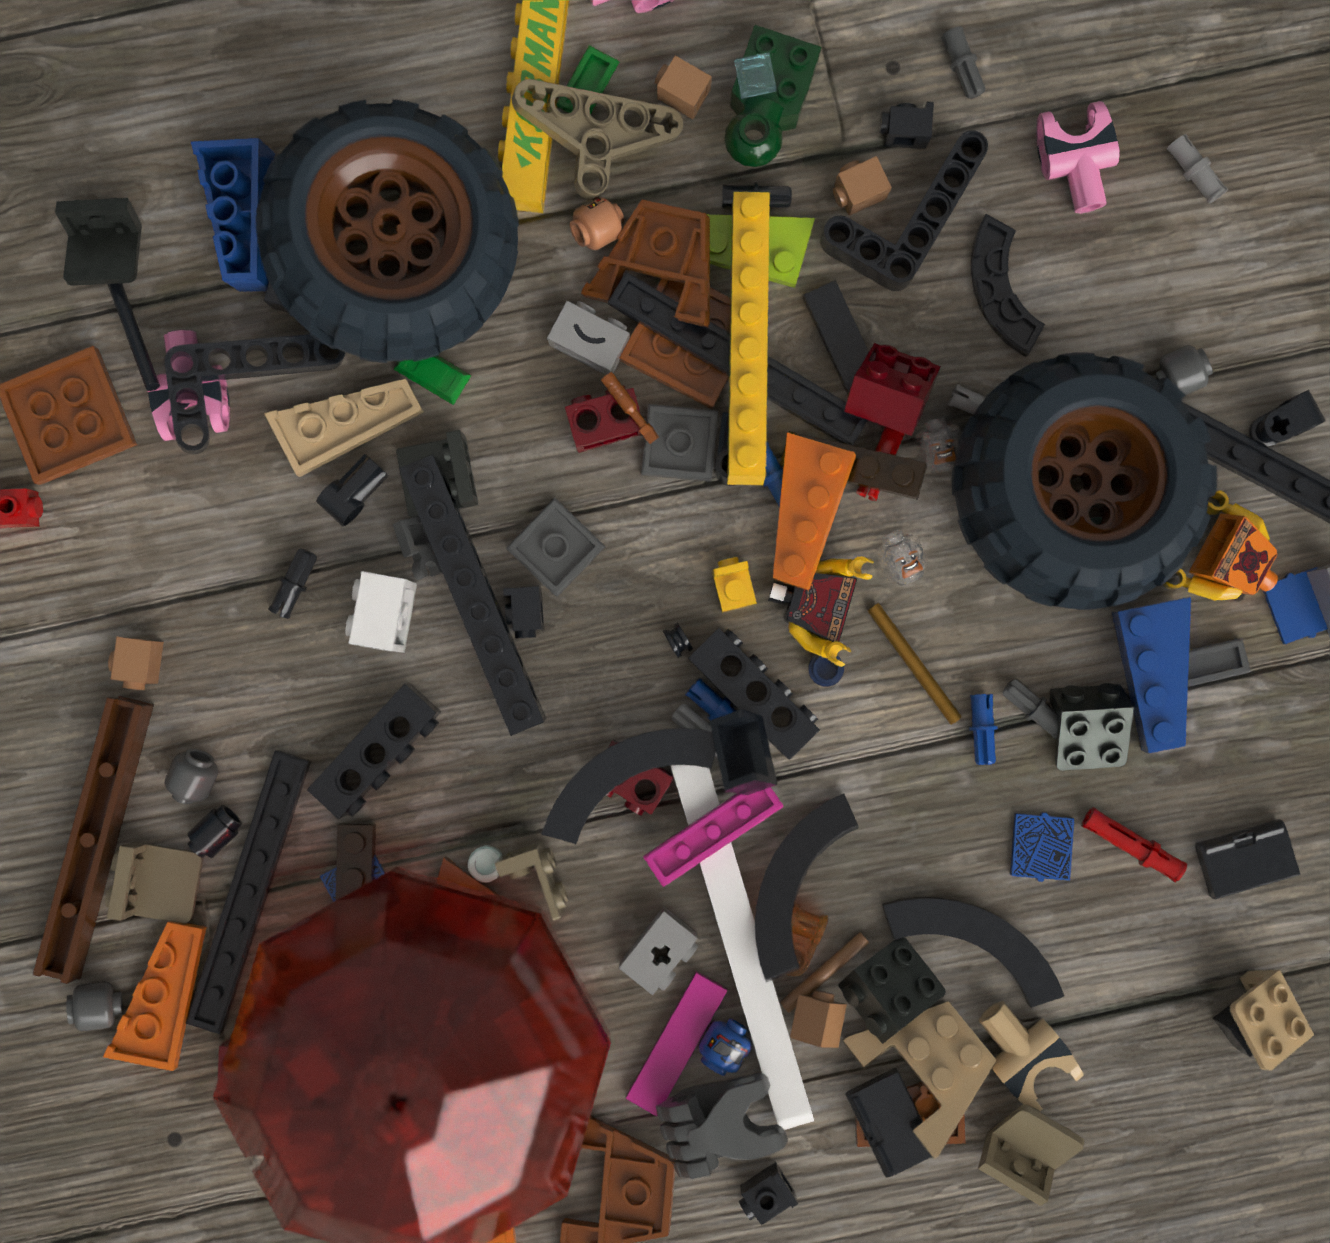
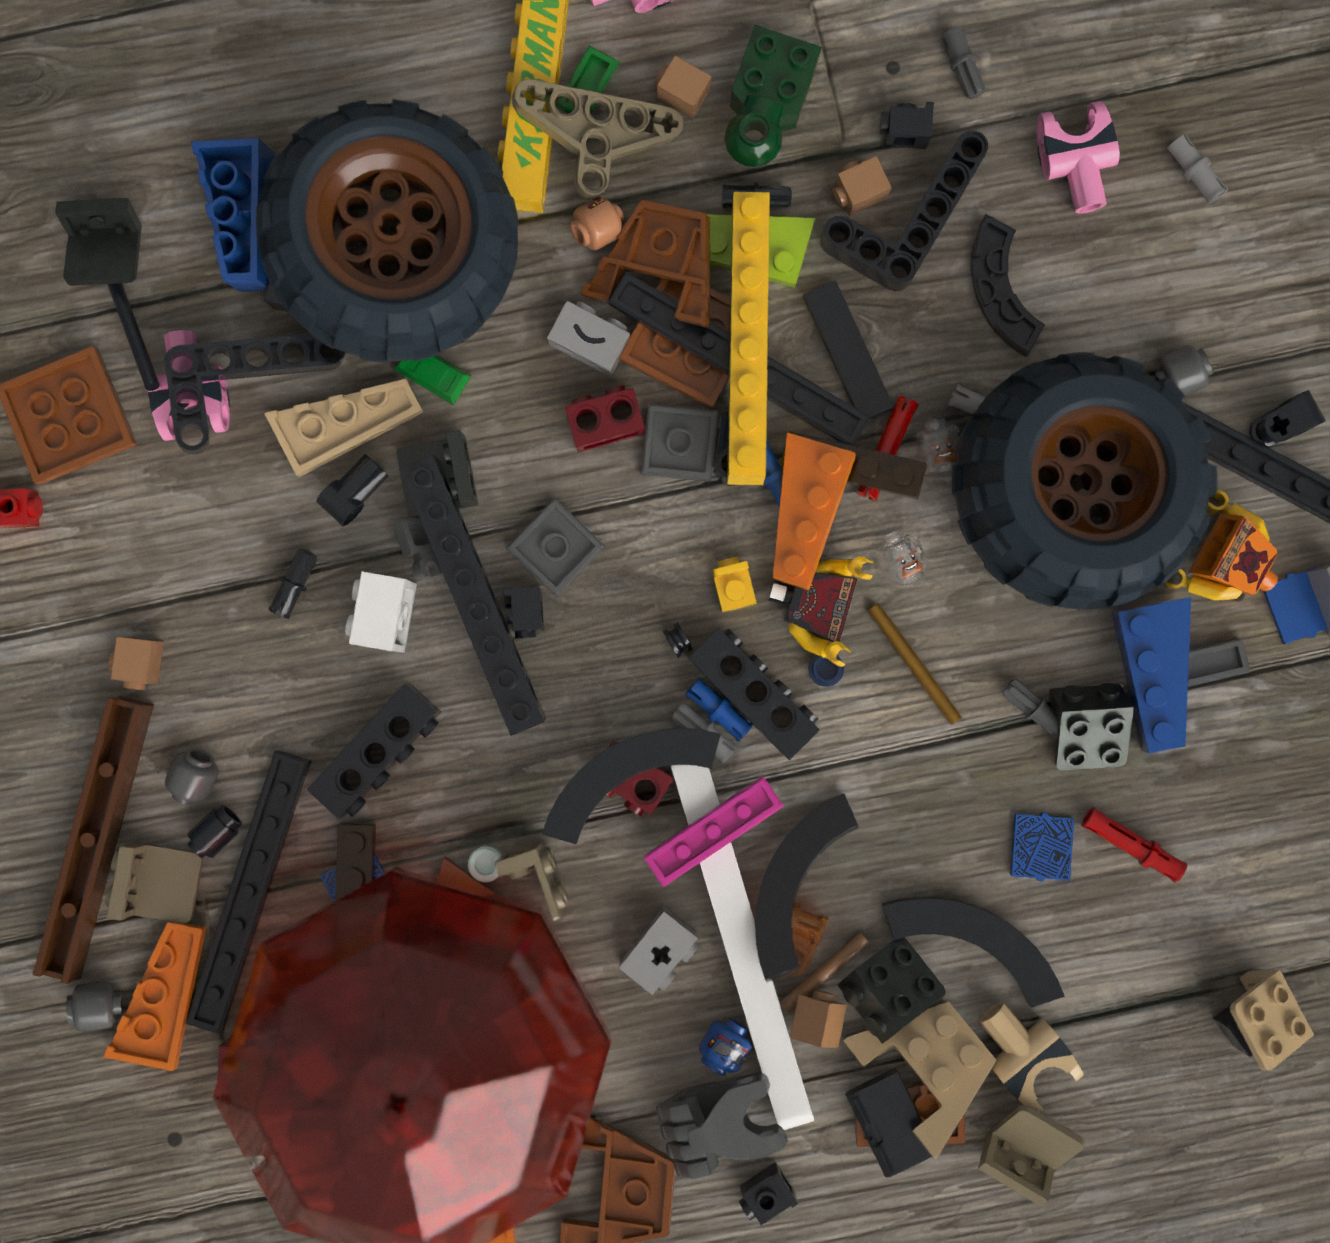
(629, 406): dark orange piece -> none
(676, 1042): dark pink tile -> none
(743, 752): black panel -> none
(755, 75): clear light blue tile -> none
(892, 388): dark red slope -> none
(983, 728): blue axle -> none
(1247, 859): black piece -> none

